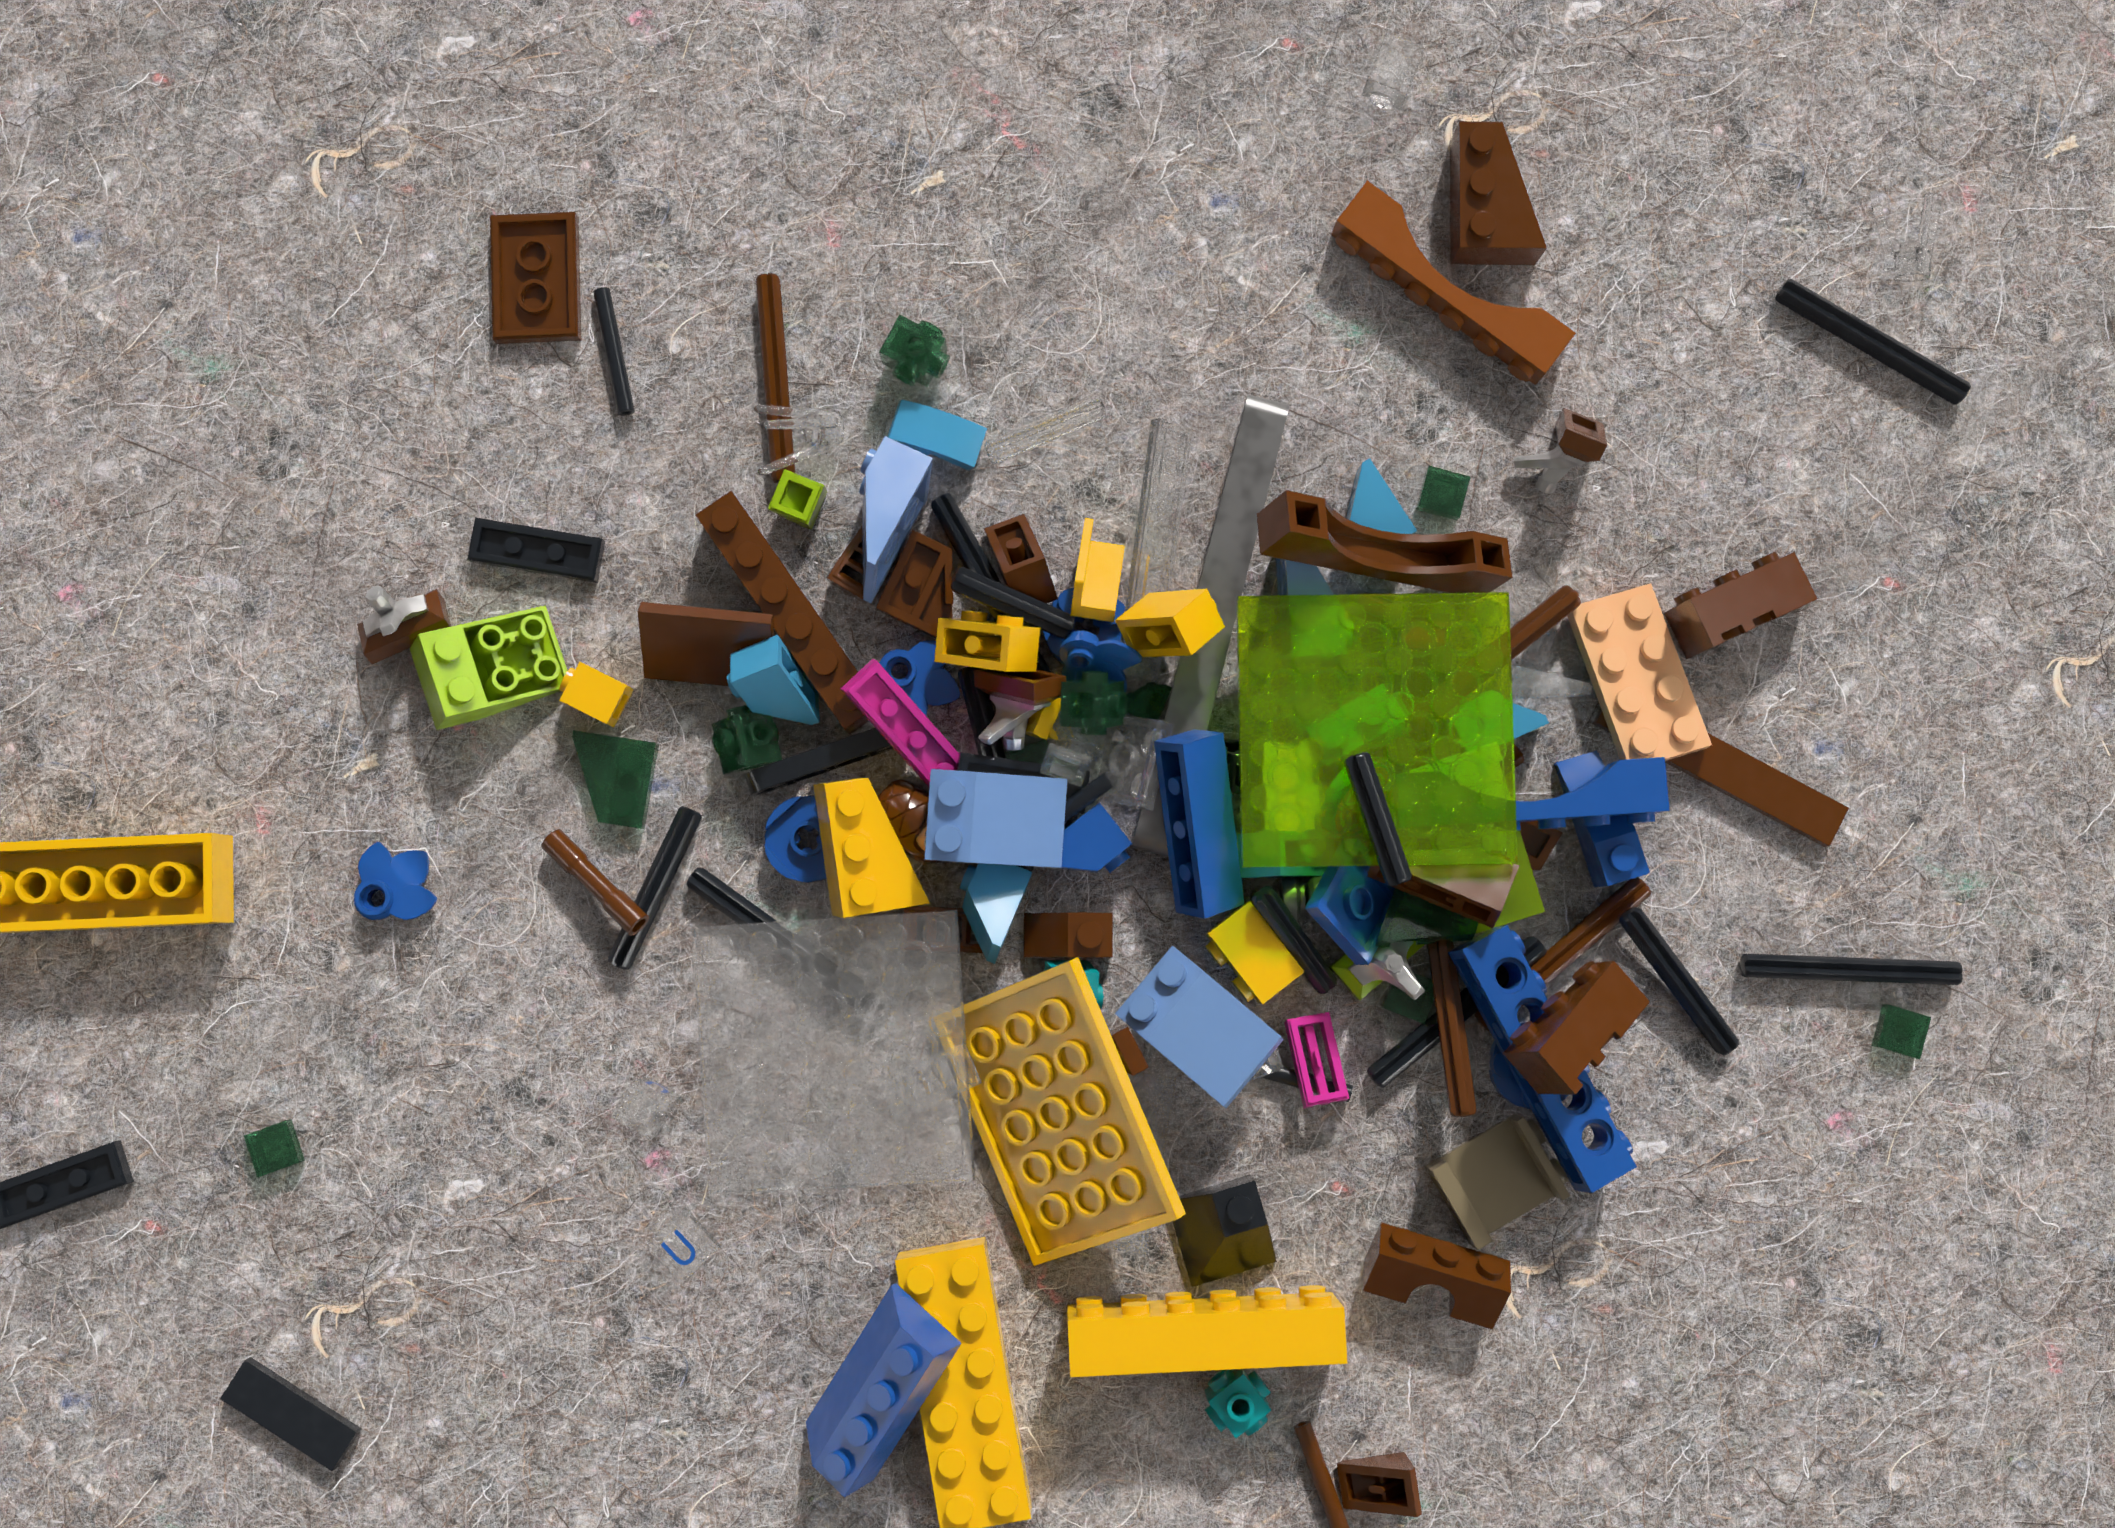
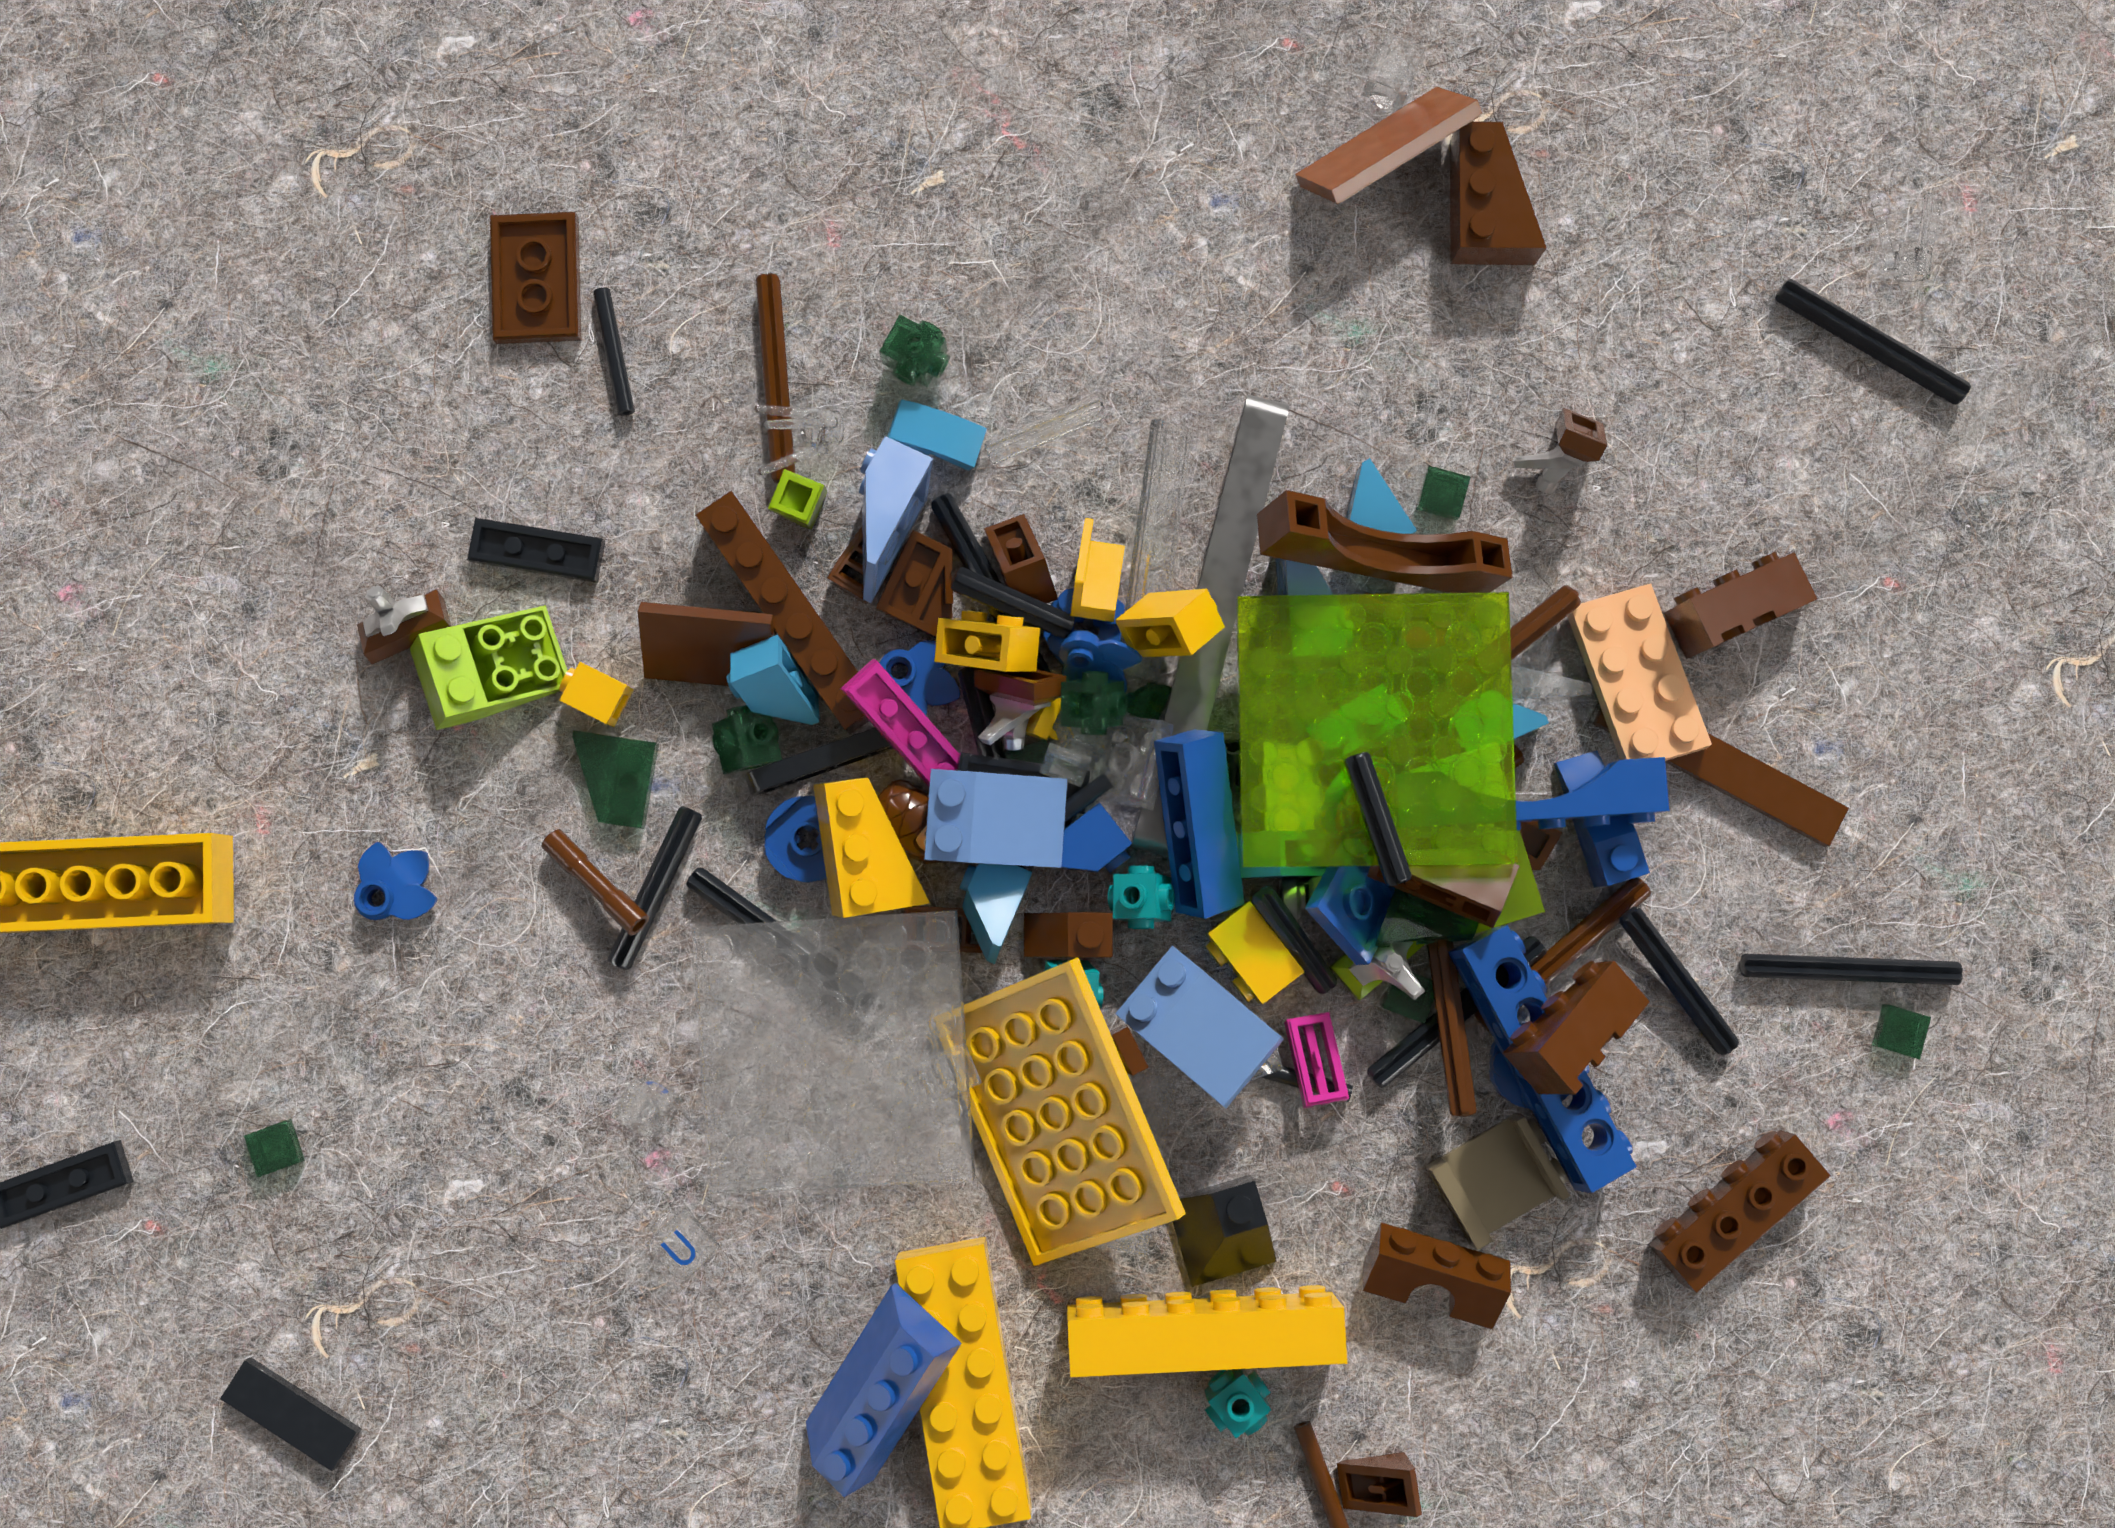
(1155, 898): none -> teal brick
(1388, 144): none -> dark orange tile
(1520, 337): dark orange arch -> none
(1738, 1209): none -> reddish brown brick

